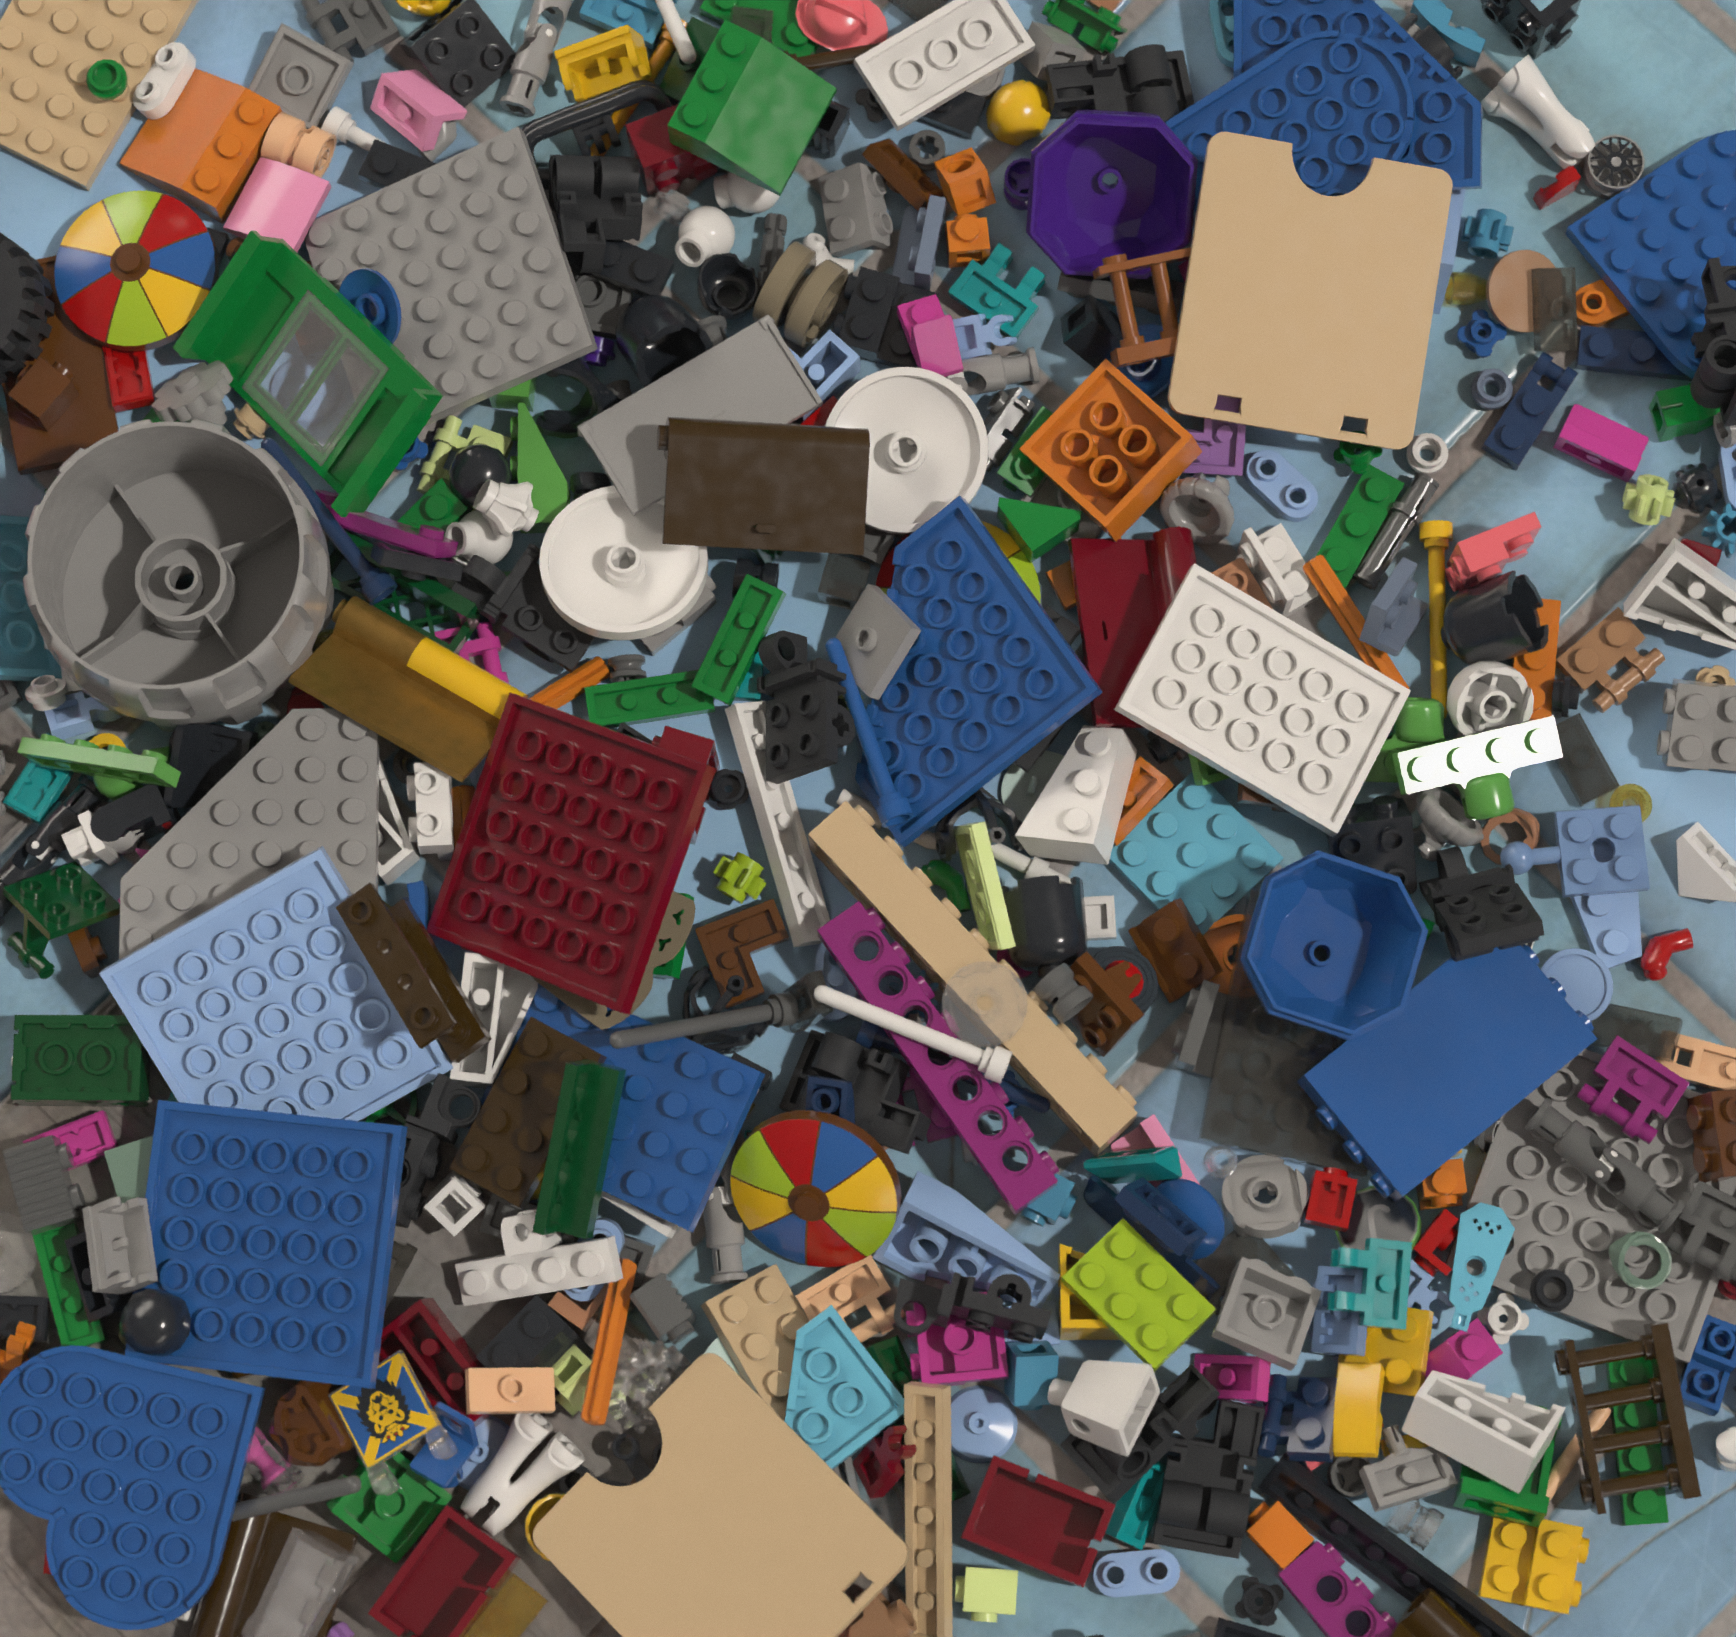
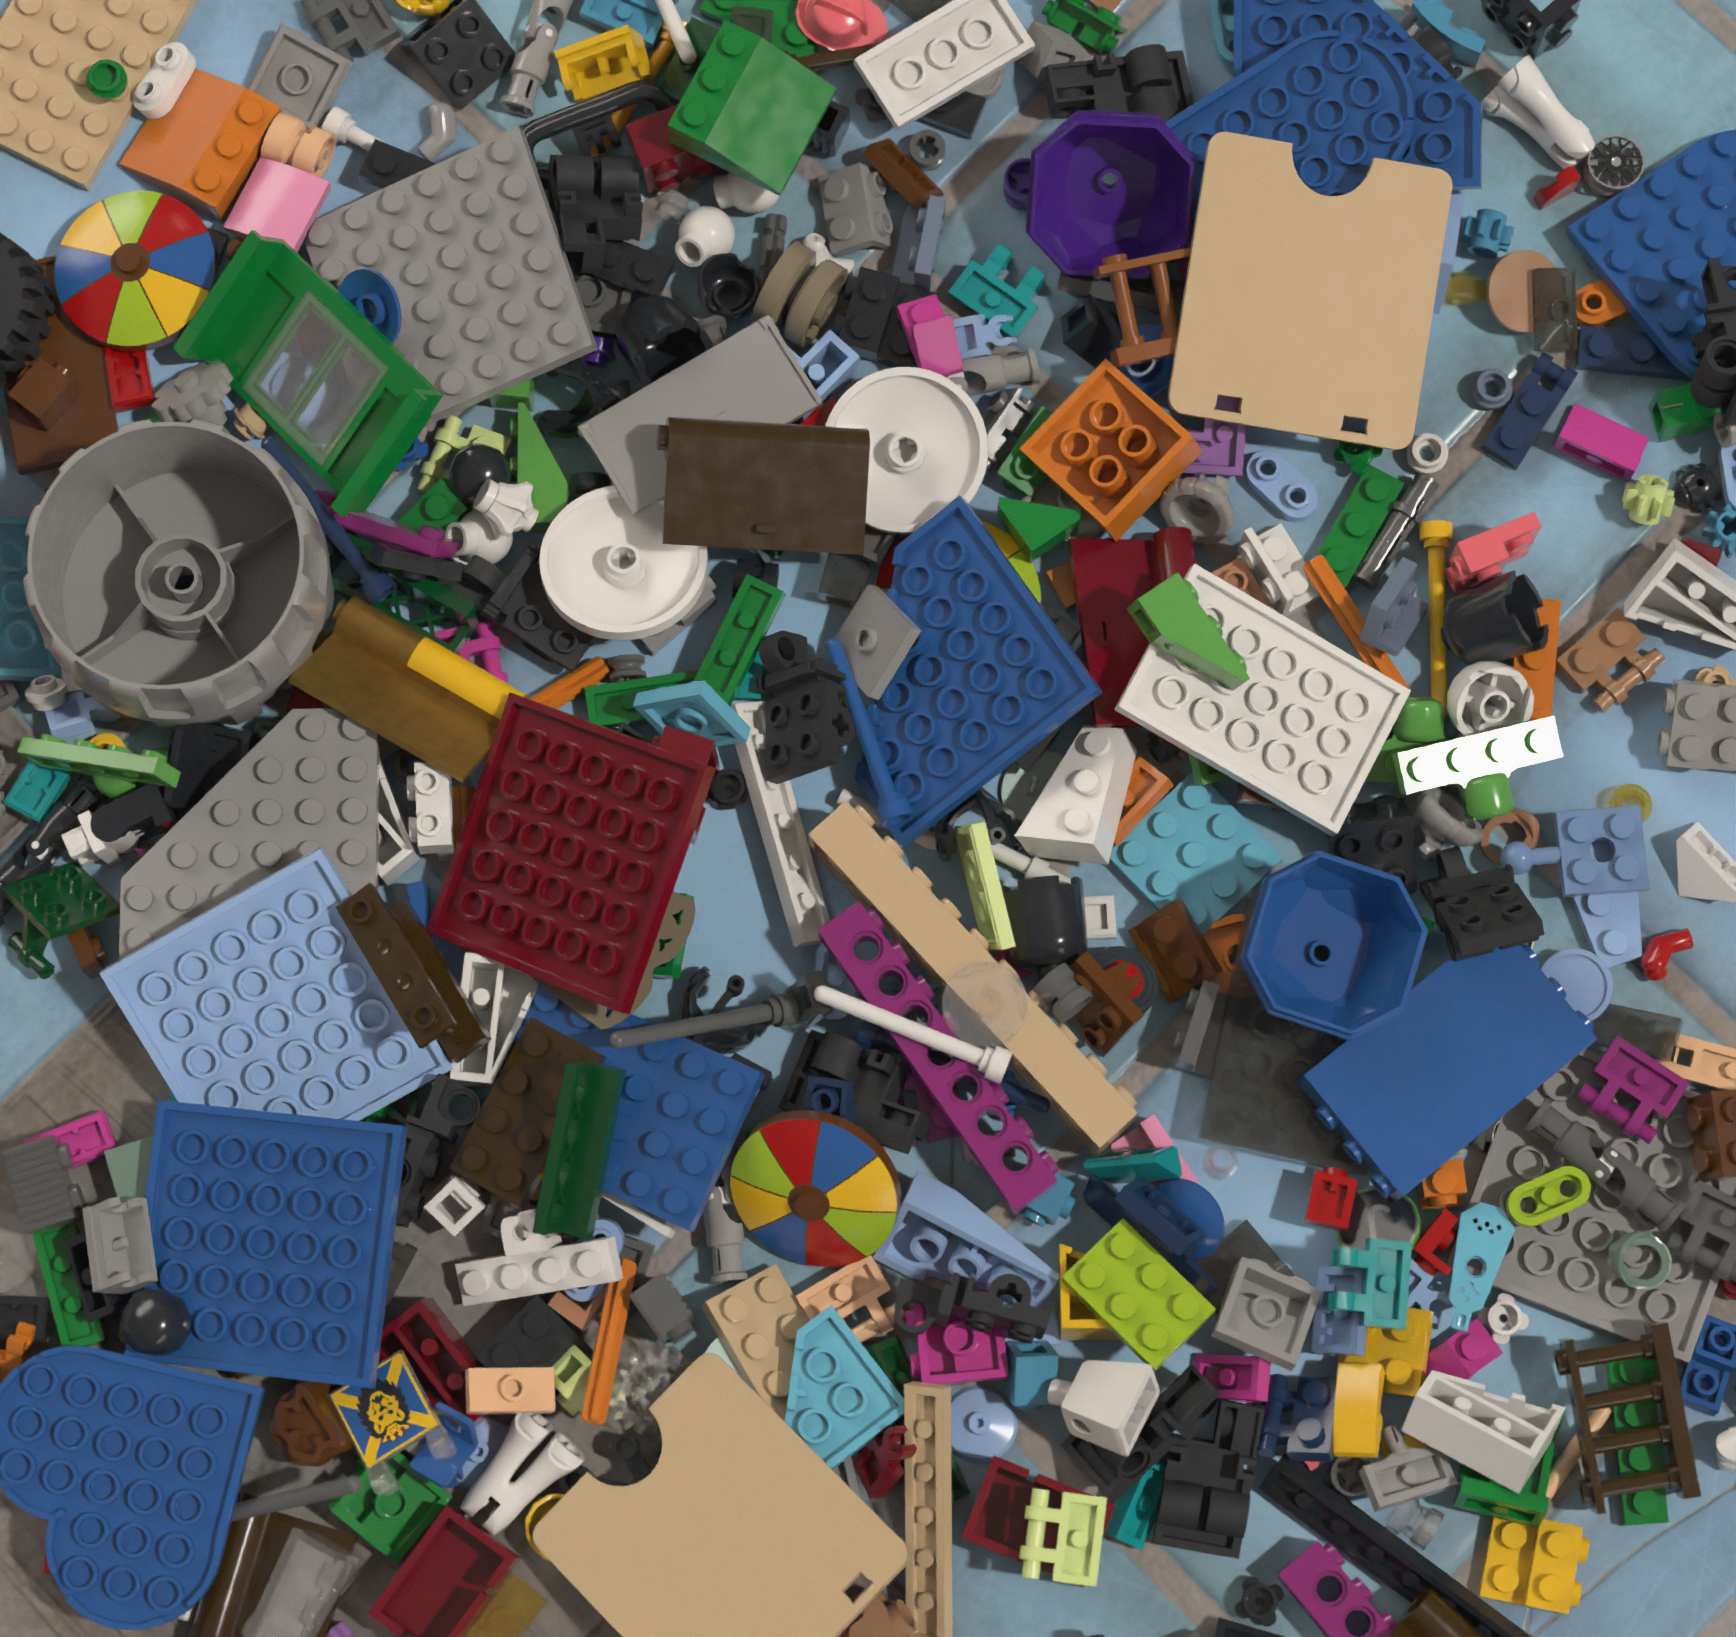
(78, 1062): dark green piece -> none
(270, 1467): clear piece -> none
(414, 106): bright pink panel -> none
(692, 709): none -> medium azure plate
(734, 939): reddish brown plate -> none
(739, 877): lime gear -> none
(950, 880): green arm -> none
(965, 182): orange brick -> none
(967, 235): orange brick -> none
(987, 1592): yellowish green brick -> none
(1018, 112): yellow hair -> none
(1077, 1539): none -> yellowish green plate
(1136, 1573): light blue plate -> none
(1182, 629): none -> bright green slope
(1259, 1219): light grey plate -> none
(1277, 1533): orange brick -> none
(1481, 345): blue plate -> none
(1547, 1197): none -> lime plate
(1564, 696): black plate -> none
(1564, 1286): black plate -> none
(1583, 762): clear smoke plate -> none

